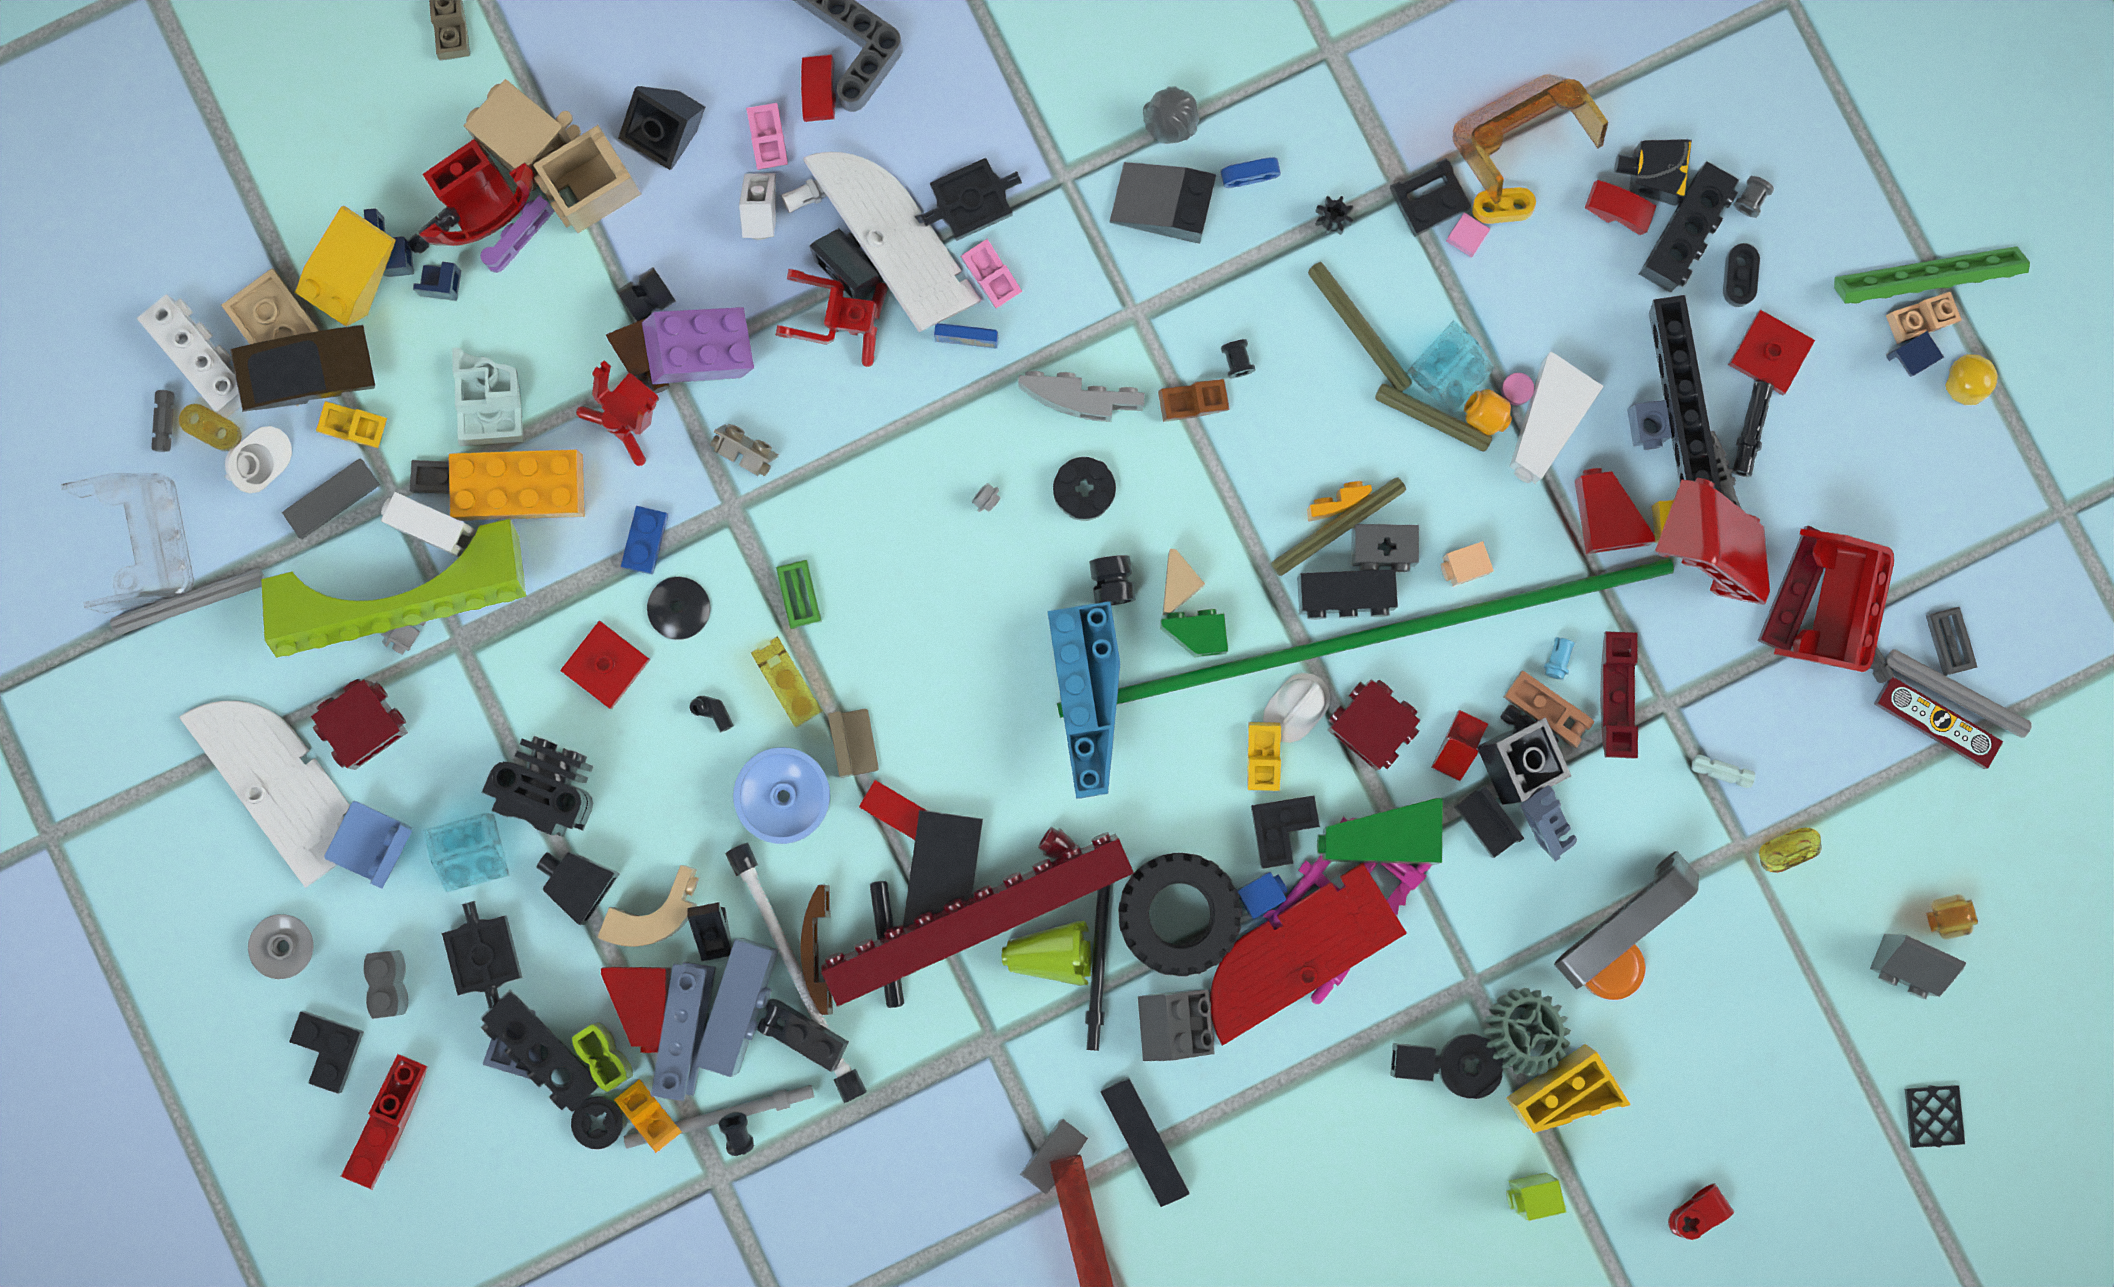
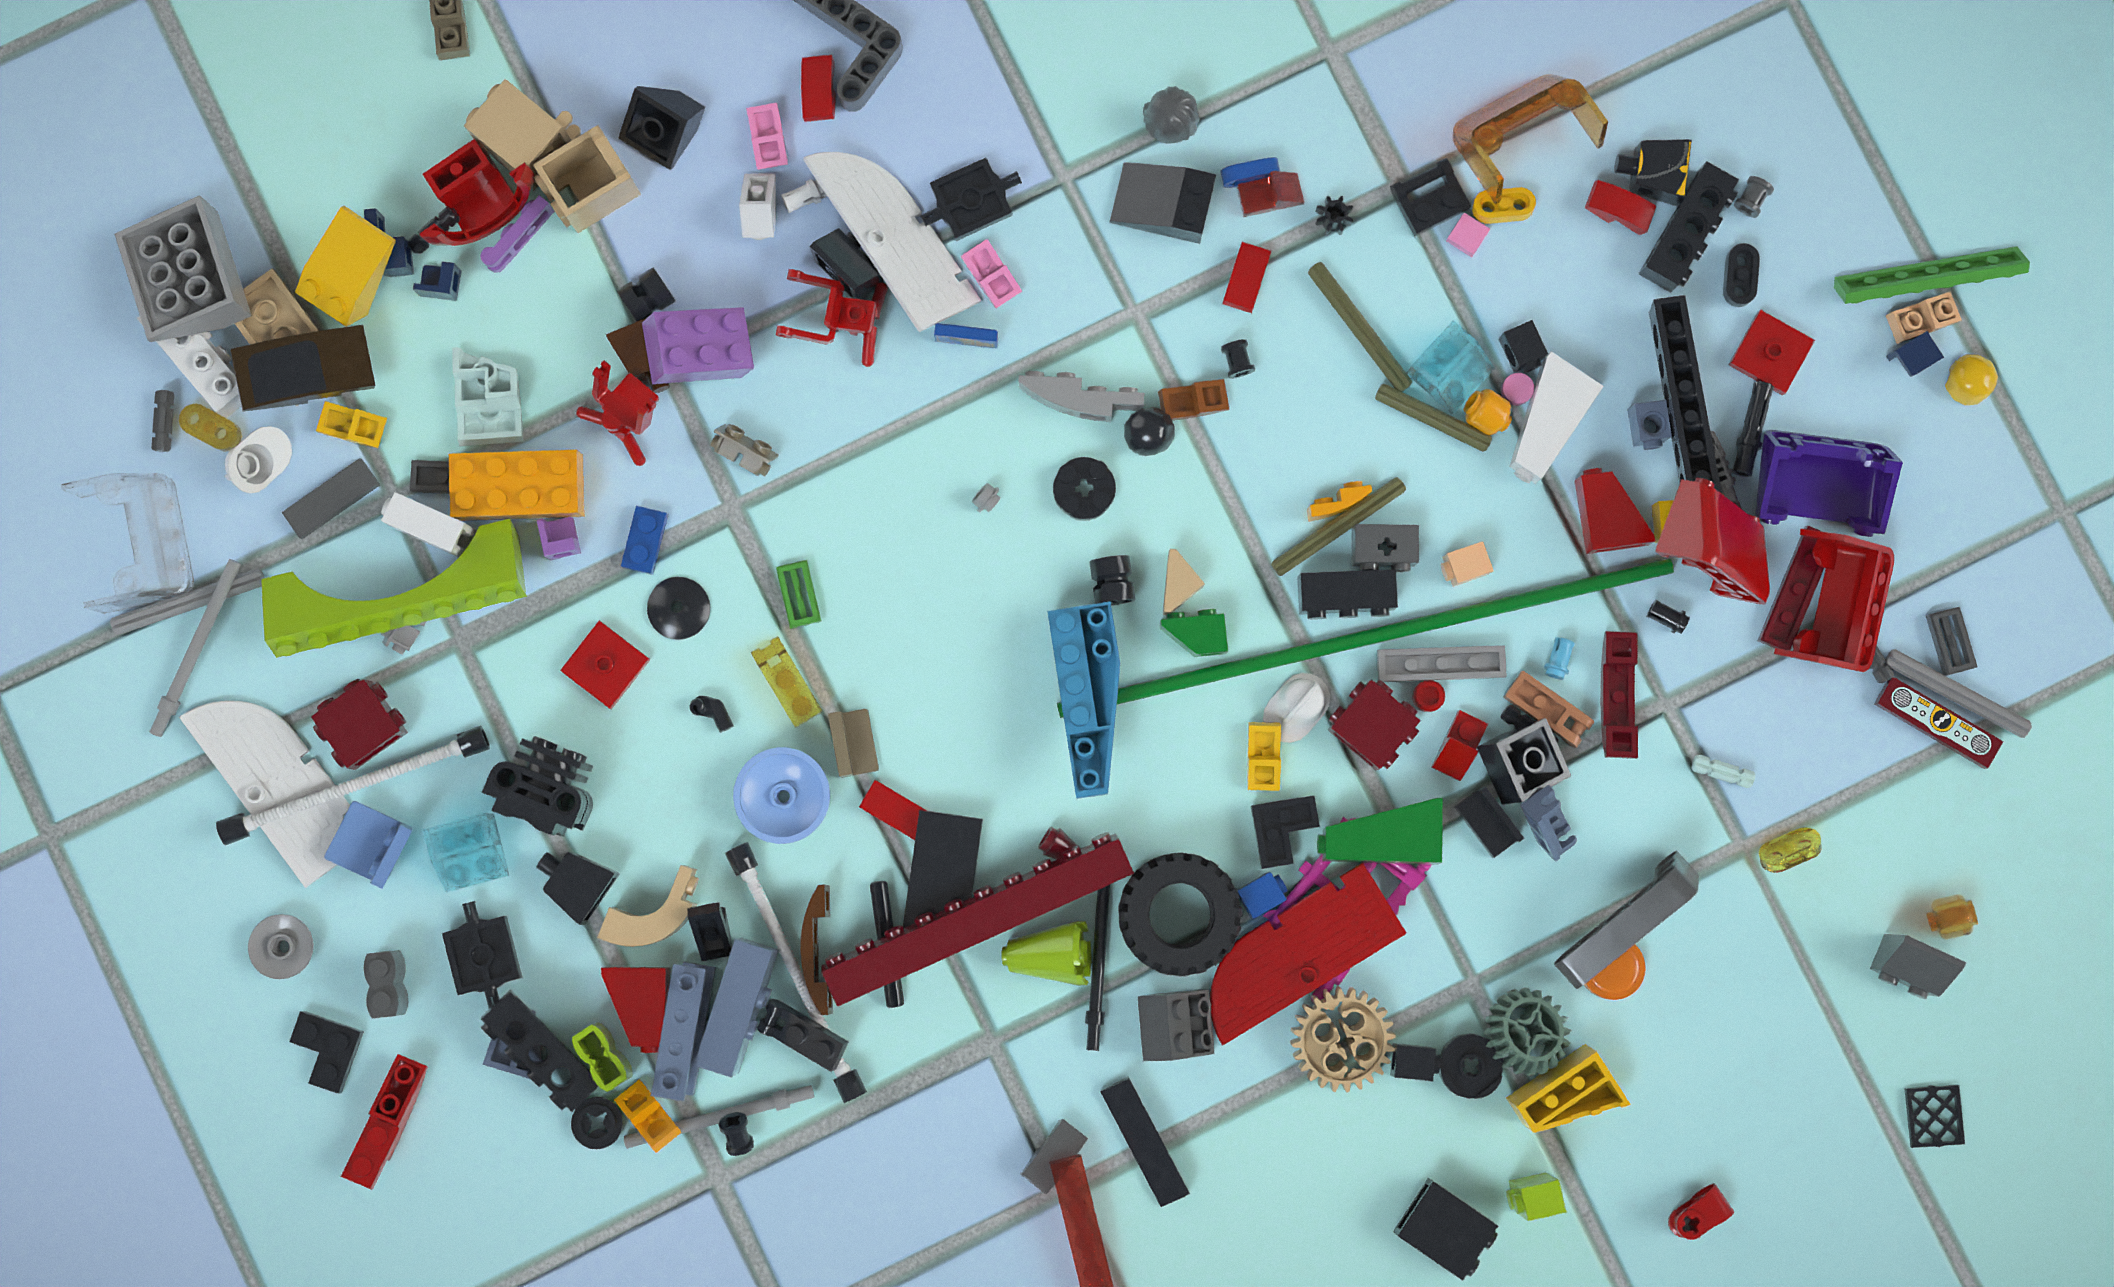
(169, 704): none -> light grey bar
(182, 272): none -> light grey slope
(239, 826): none -> white hose
(558, 538): none -> medium lavender panel
(1149, 431): none -> black hair
(1246, 277): none -> red slope
(1270, 194): none -> clear red slope
(1316, 1049): none -> tan gear
(1428, 696): none -> red tile
(1441, 663): none -> light grey plate
(1446, 1229): none -> black brick
(1523, 347): none -> black brick
(1668, 616): none -> black pin
(1827, 480): none -> dark purple windscreen

